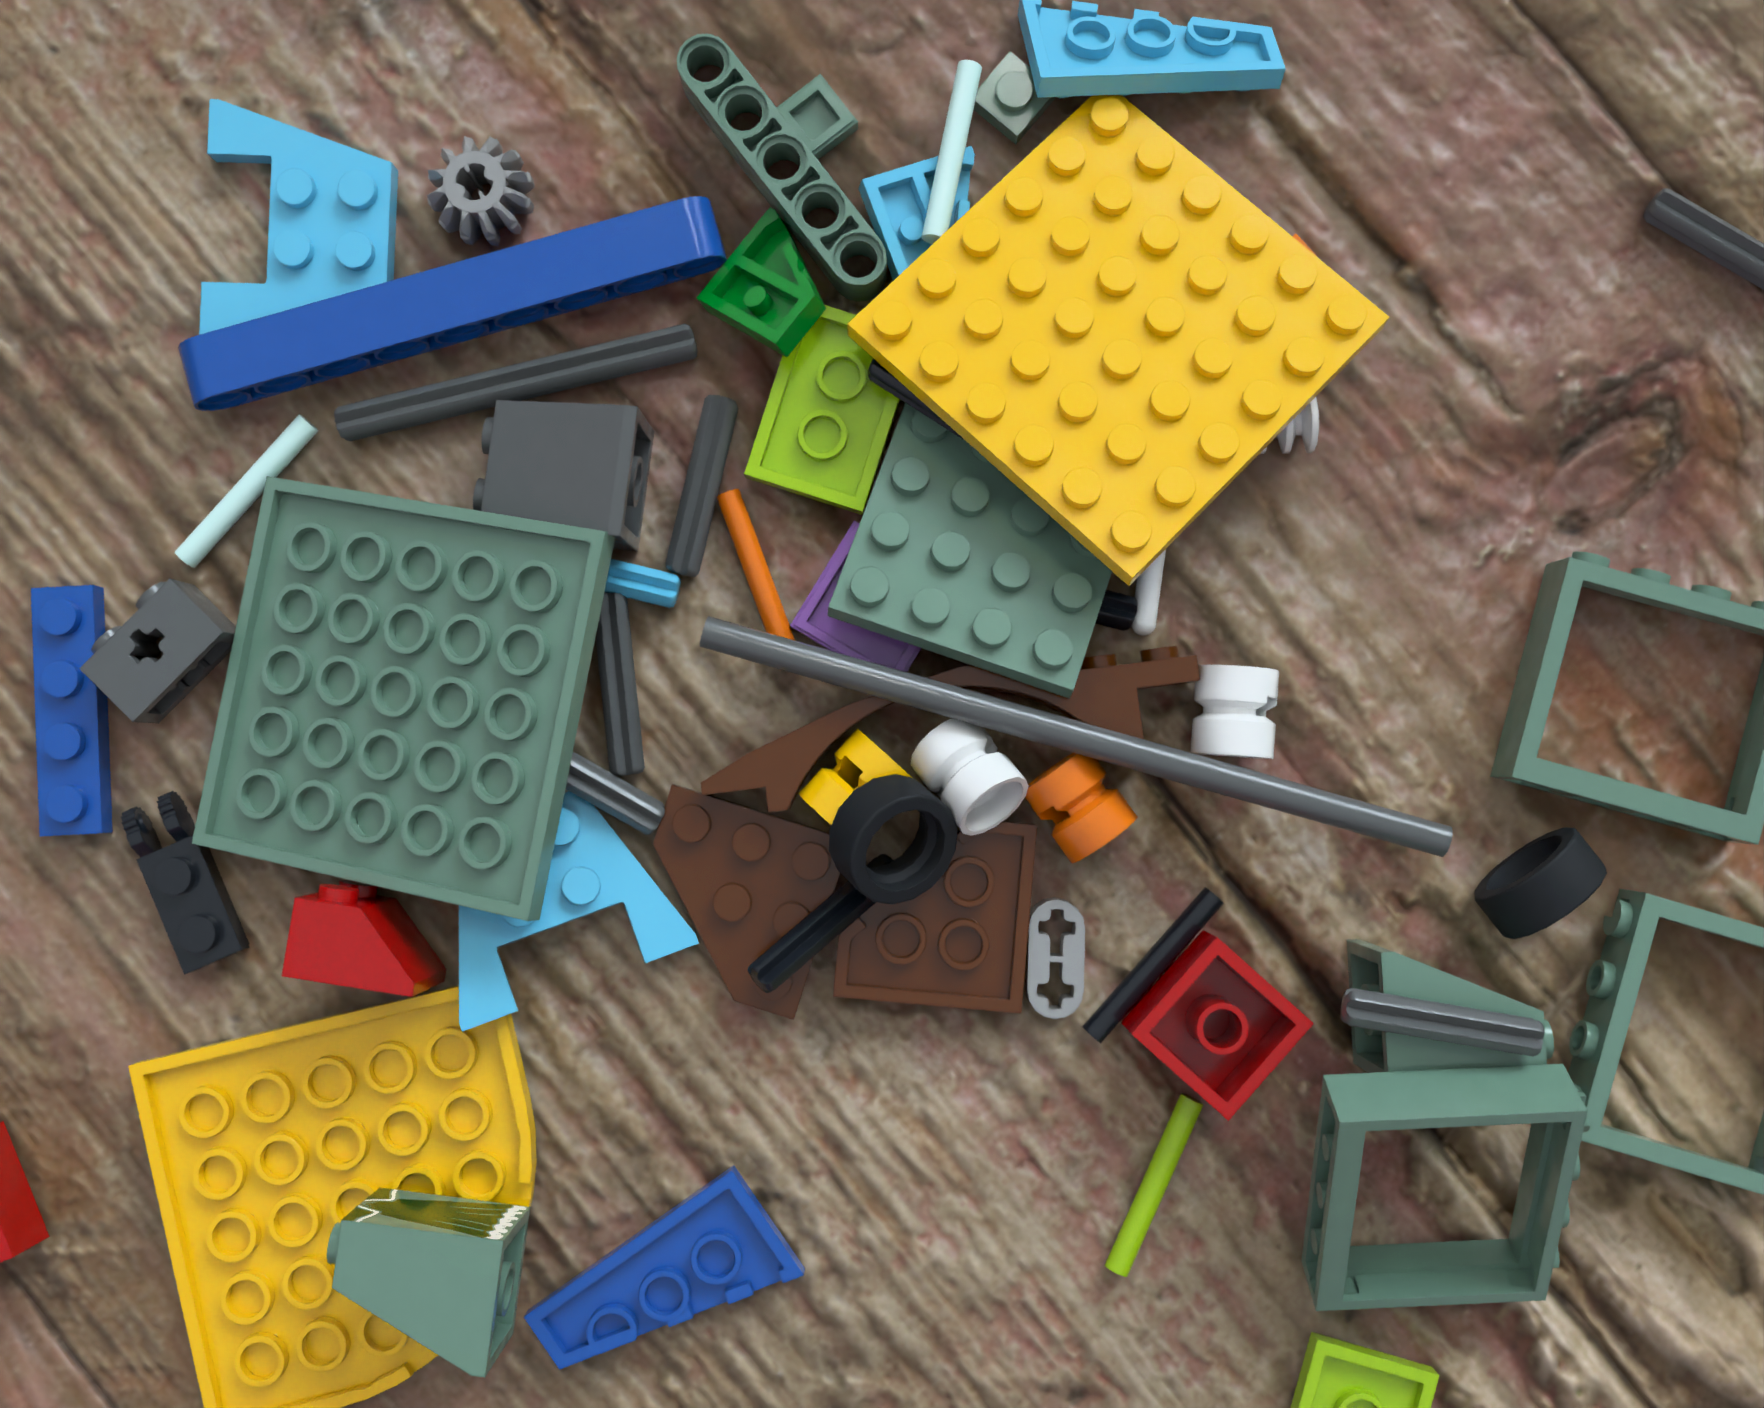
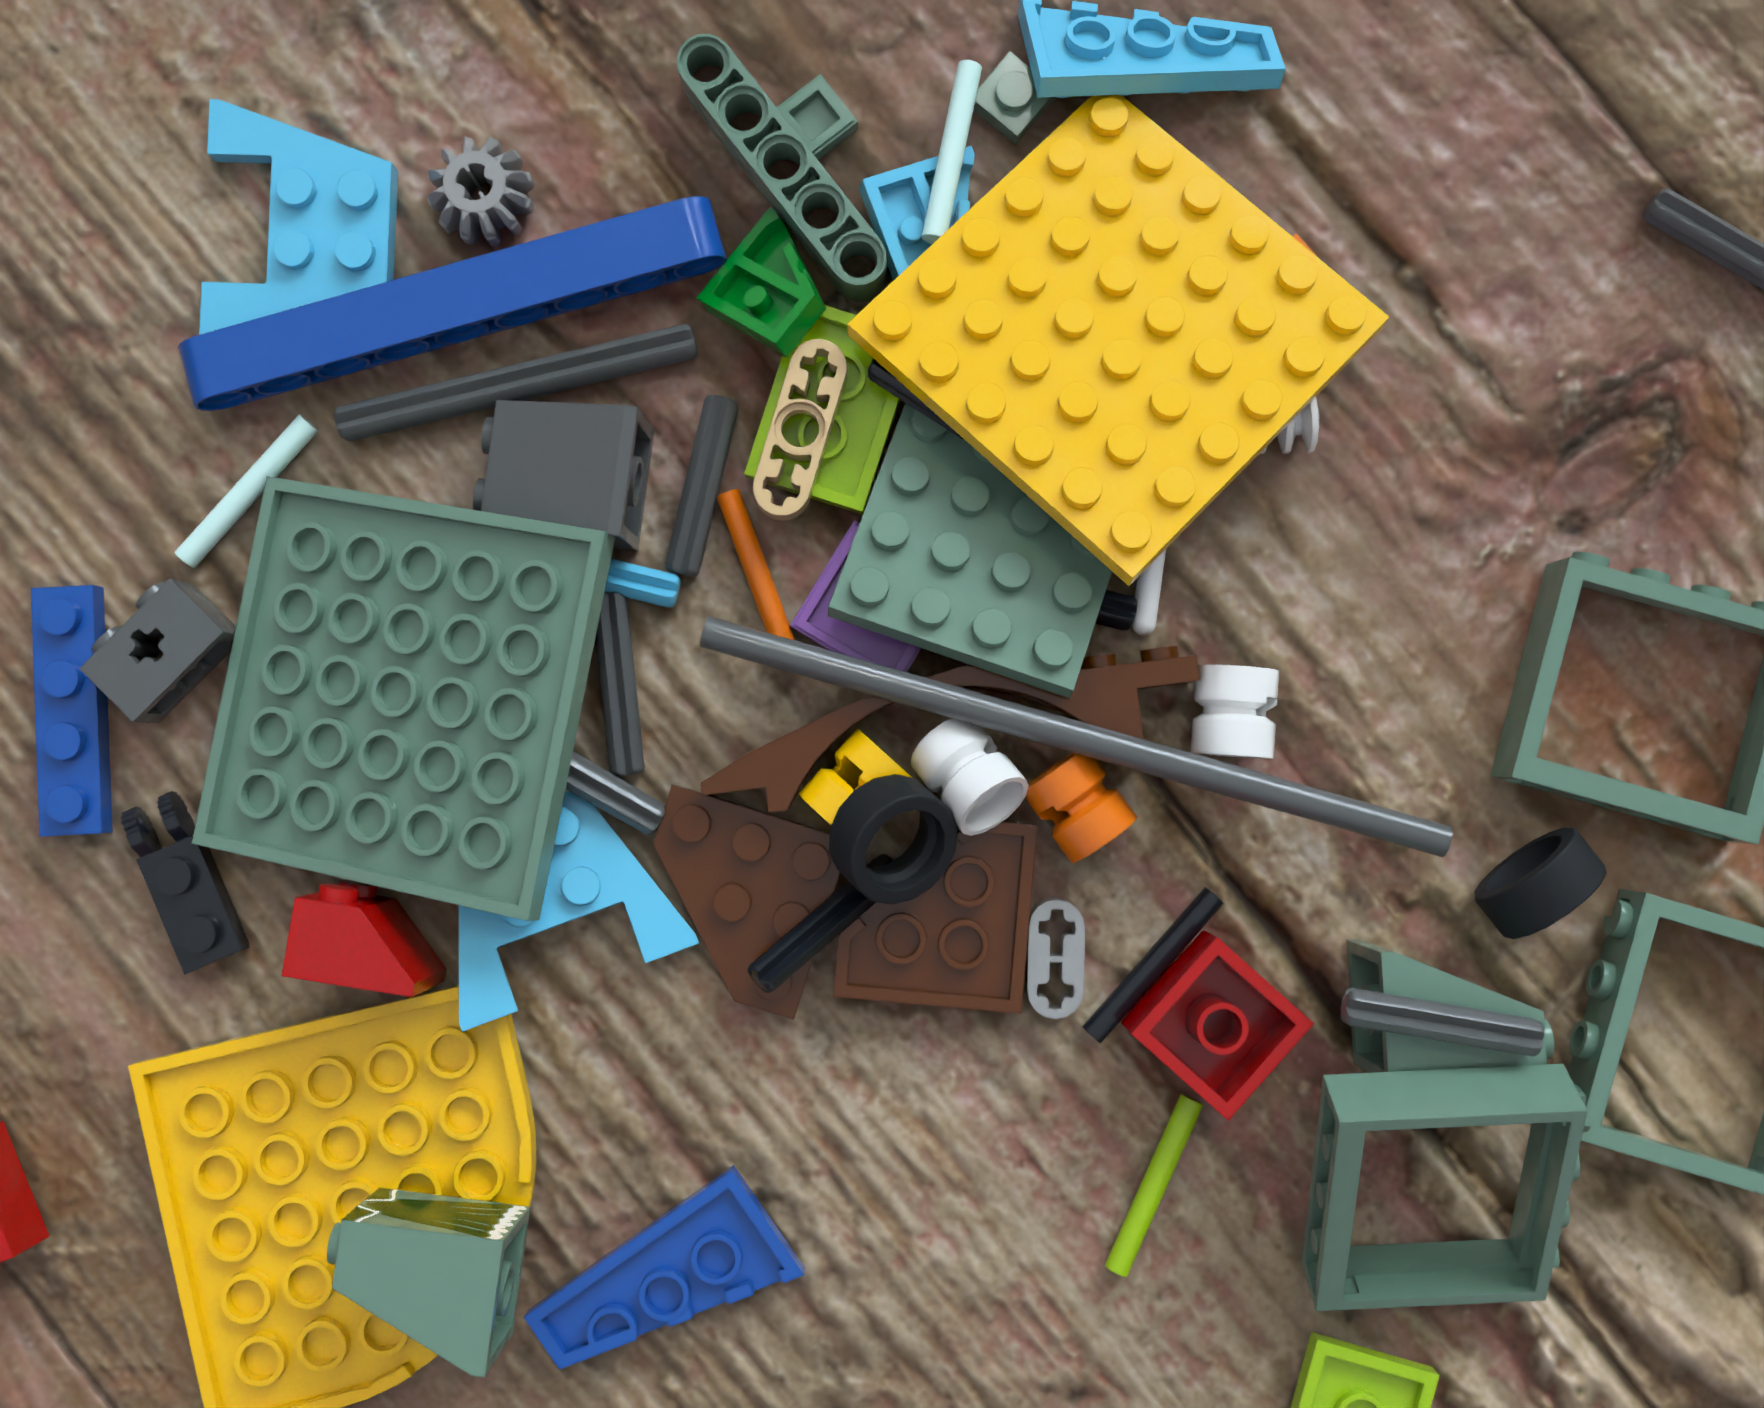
(829, 391): none -> tan beam

